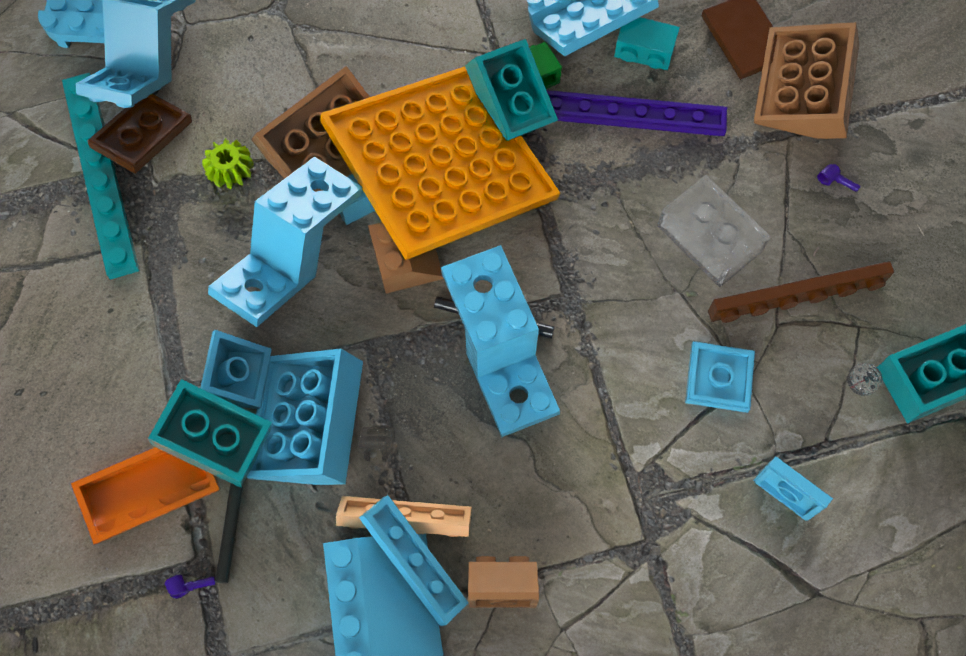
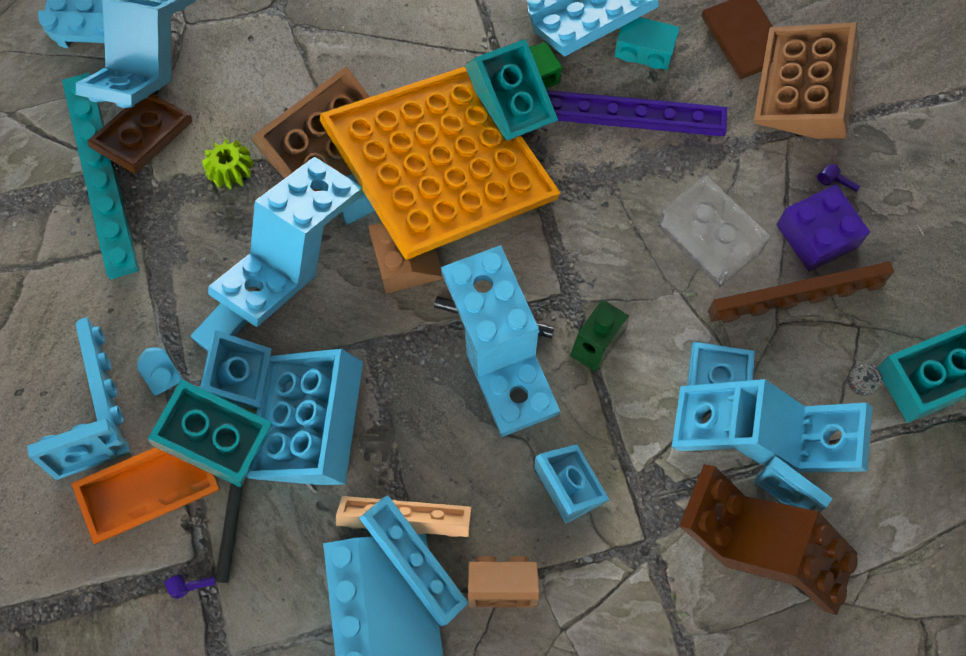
(87, 443): none -> medium azure bracket
(157, 370): none -> medium azure plate
(220, 319): none -> medium azure tile
(570, 482): none -> medium azure slope
(602, 332): none -> dark green torso
(770, 423): none -> medium azure bracket
(770, 539): none -> reddish brown bracket
(822, 227): none -> dark purple brick

